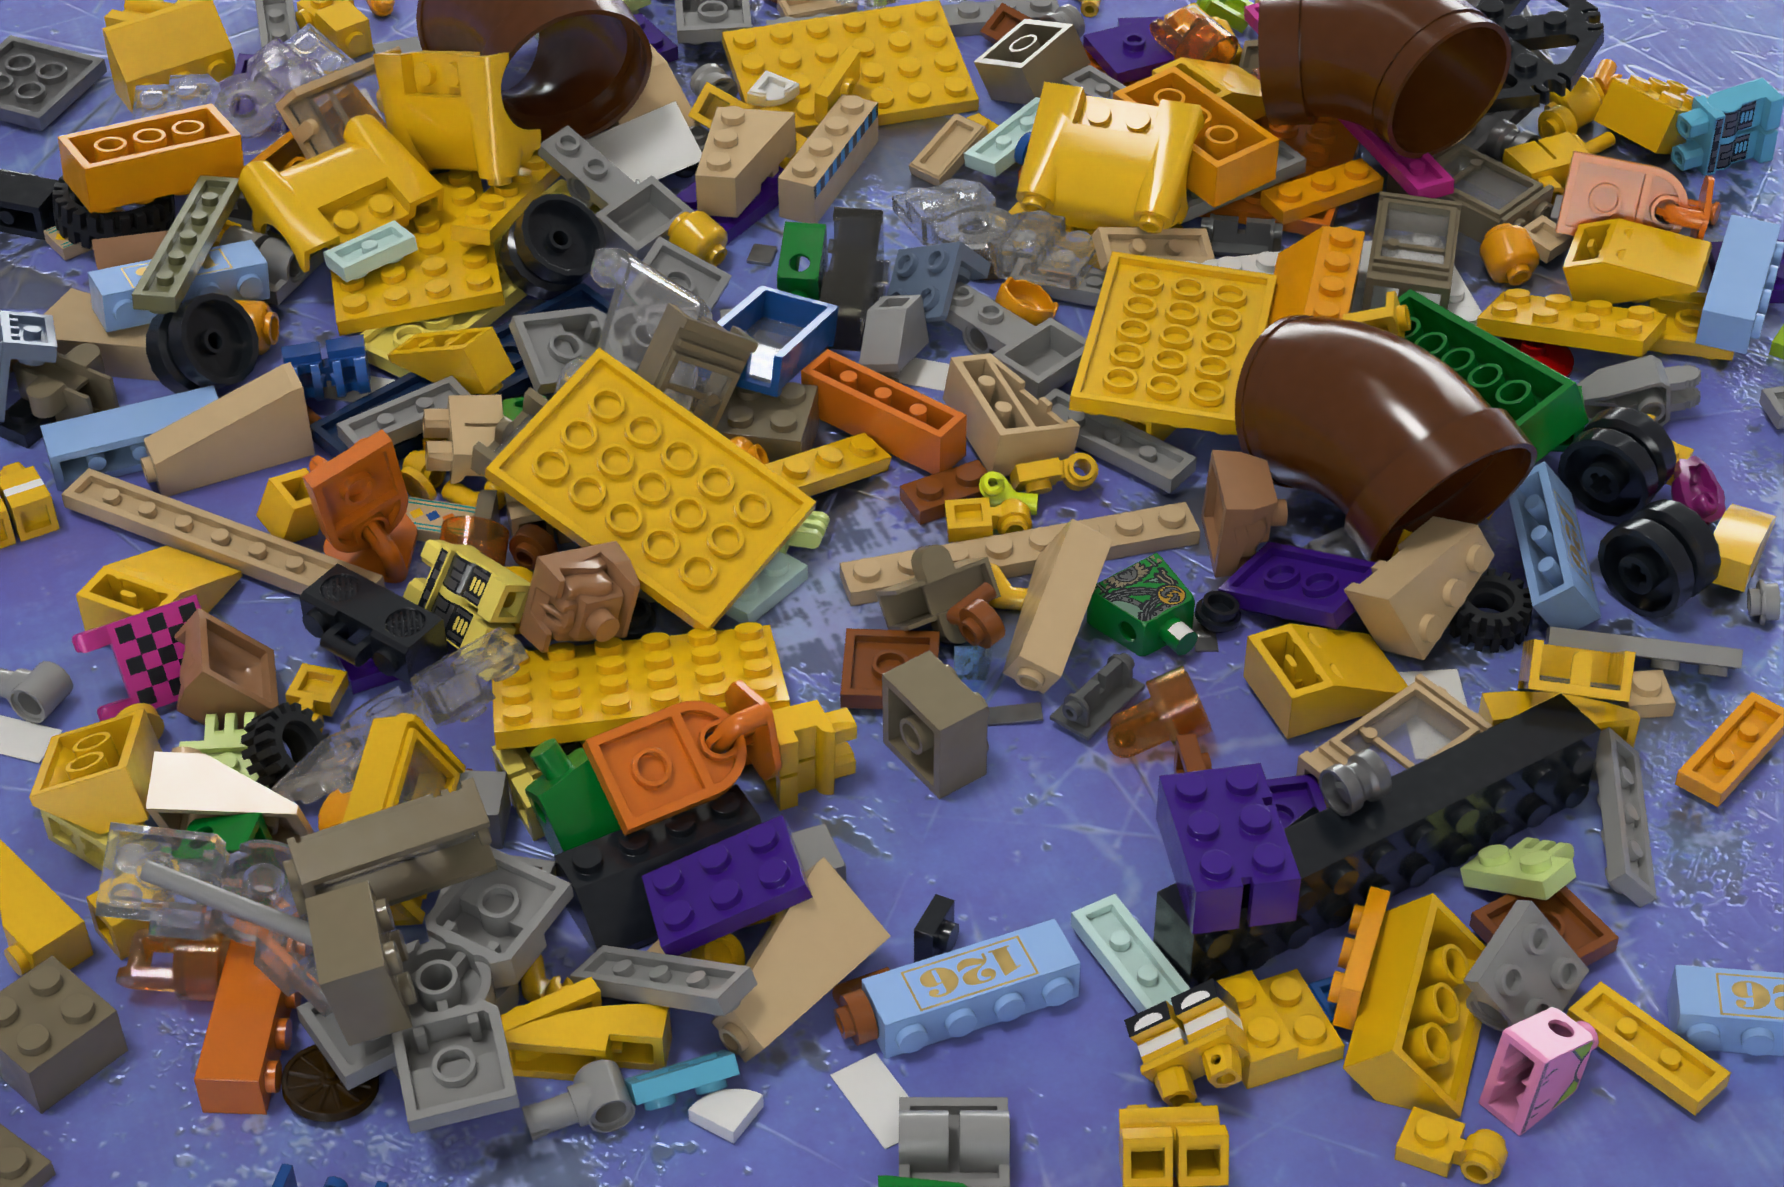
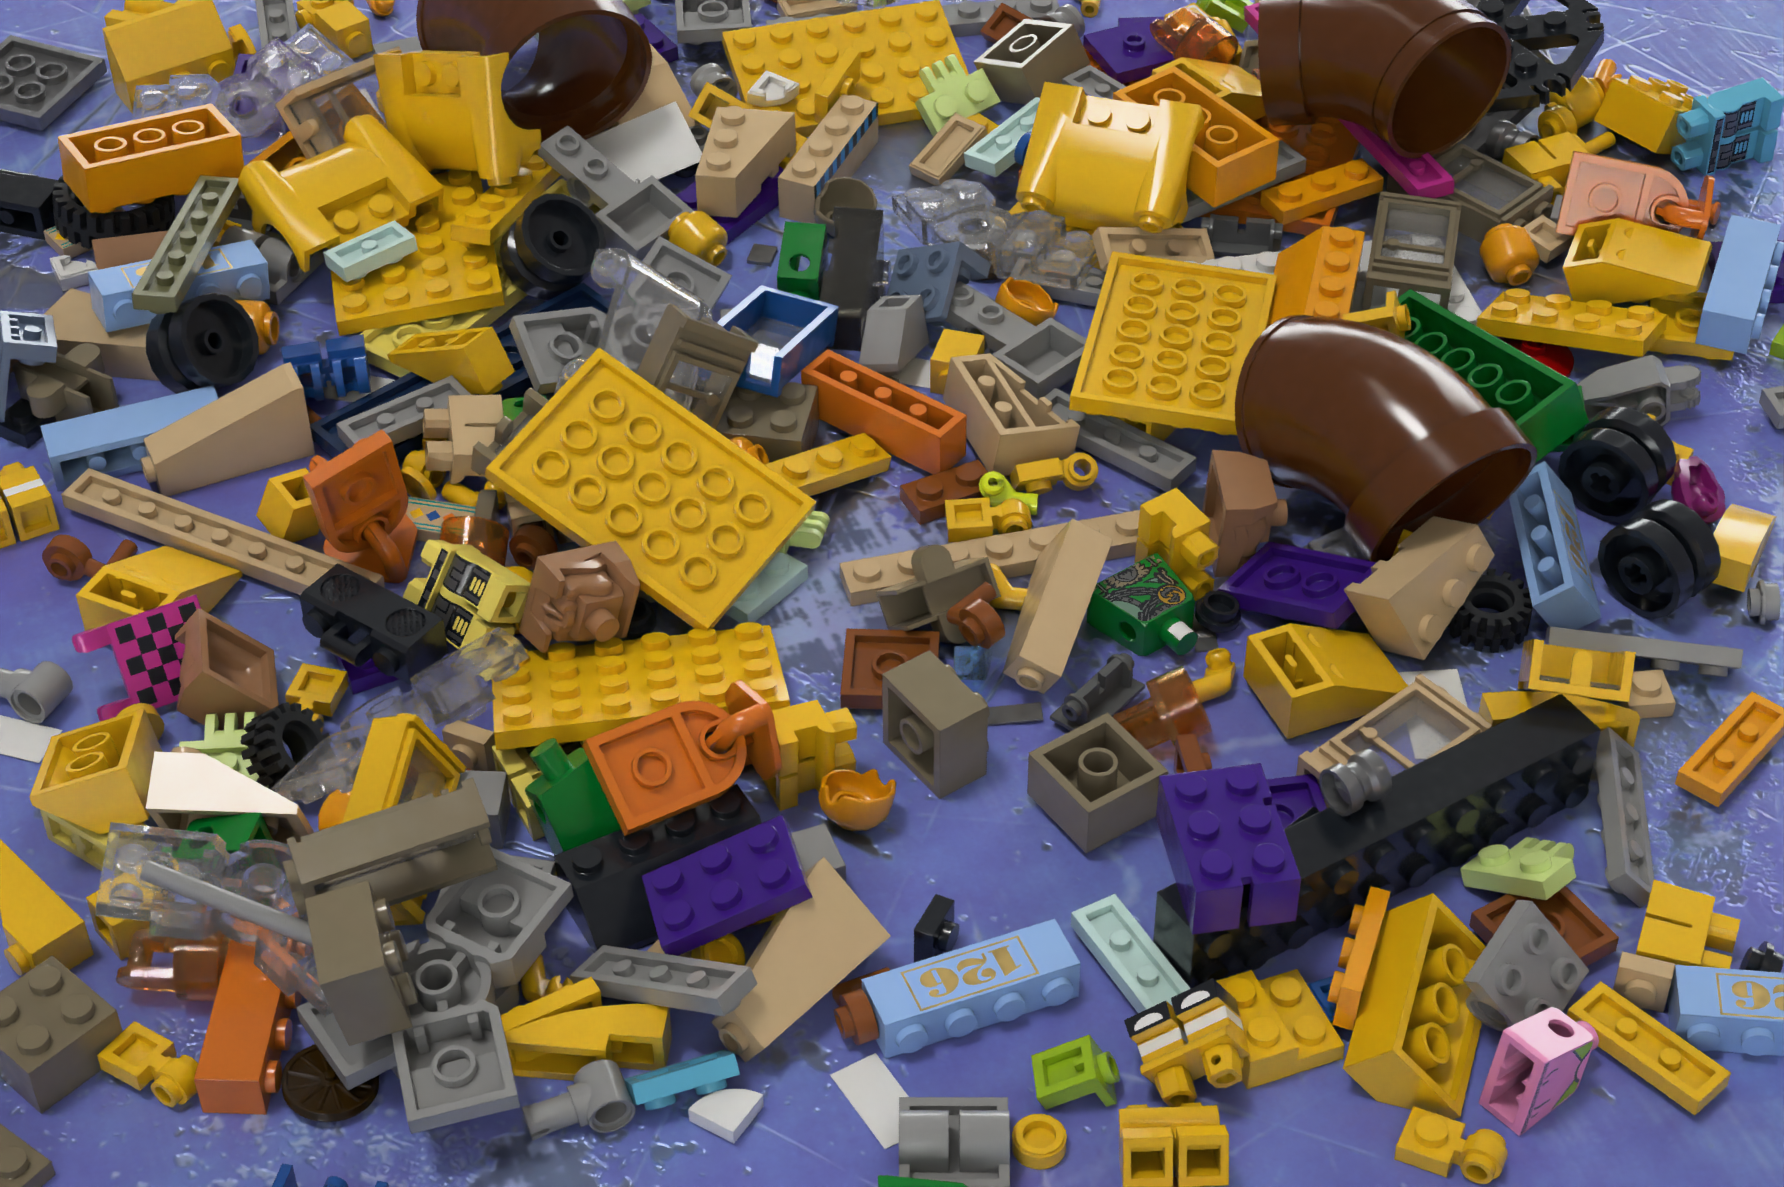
(71, 273): none -> white tile
(71, 559): none -> dark orange plate
(144, 1055): none -> yellow plate
(240, 41): none -> yellow tile
(470, 745): none -> tan plate
(842, 193): none -> dark tan hair
(856, 799): none -> light orange hair
(952, 344): none -> yellow brick
(953, 93): none -> yellowish green hinge
(1039, 1141): none -> yellow tile
(1074, 1072): none -> lime bracket
(1095, 782): none -> dark tan brick
(1180, 536): none -> yellow hips
(1217, 676): none -> yellow arm
(1644, 981): none -> tan plate
(1680, 926): none -> yellow hips
(1762, 959): none -> black plate

